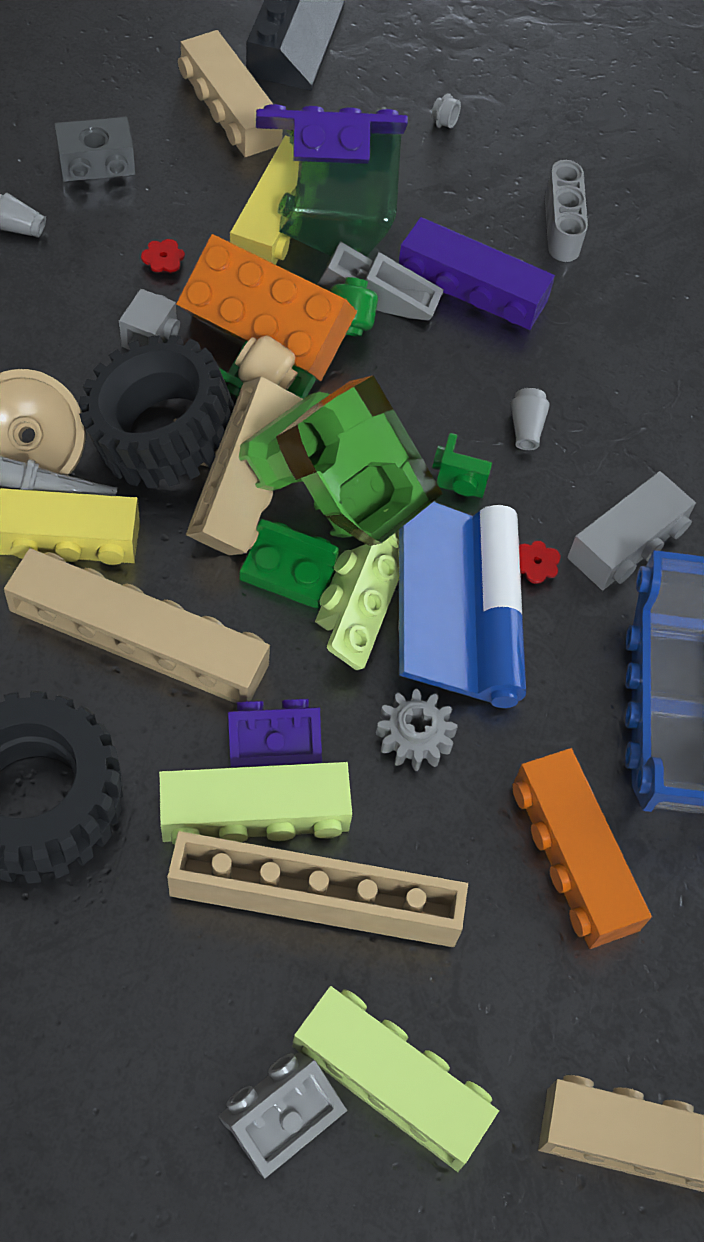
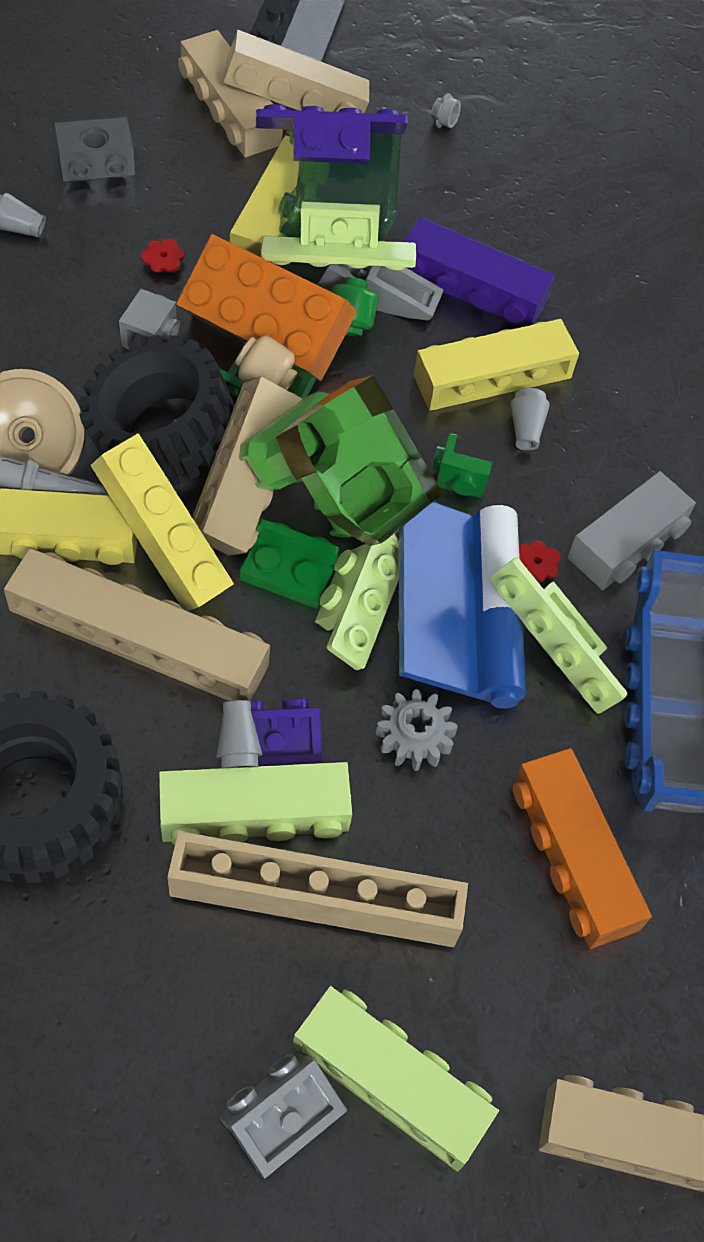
(161, 523): none -> light yellow brick
(238, 736): none -> light grey cone
(291, 77): none -> tan brick
(339, 236): none -> yellowish green bracket
(495, 364): none -> light yellow brick
(561, 633): none -> yellowish green bracket
(566, 210): light grey beam -> none

